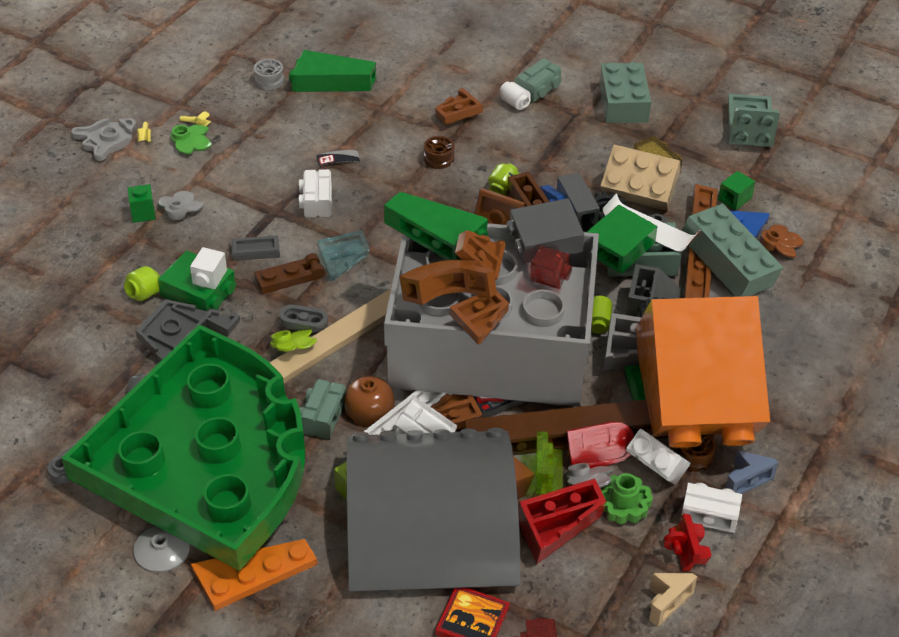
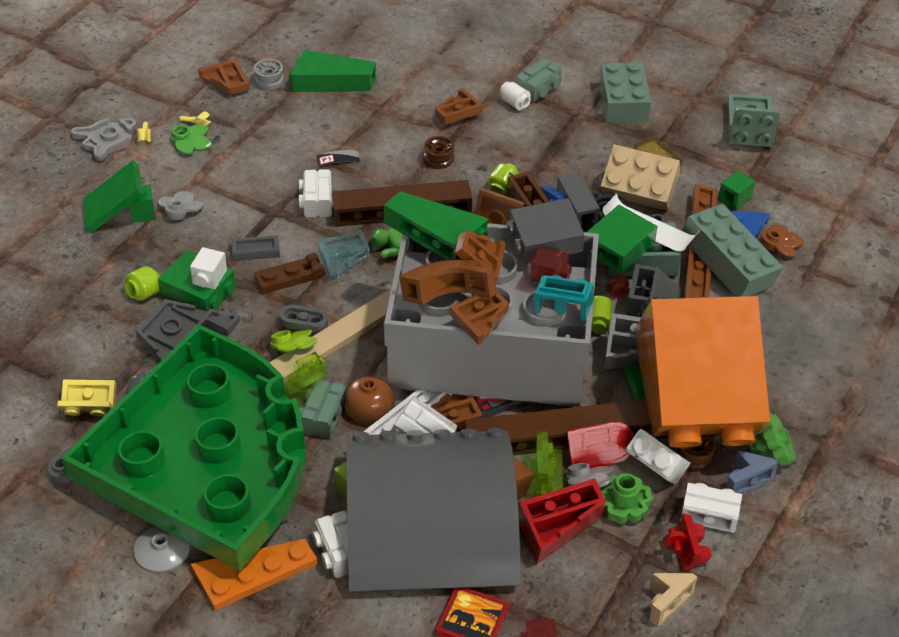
(87, 396): none -> light yellow bracket
(112, 196): none -> green tile
(225, 76): none -> dark orange wing
(311, 369): none -> clear neon green bracket
(333, 538): none -> white brick
(367, 204): none -> reddish brown brick
(390, 237): none -> bright green animal
(564, 291): none -> teal window
(617, 286): none -> clear red plate
(774, 442): none -> bright green plant

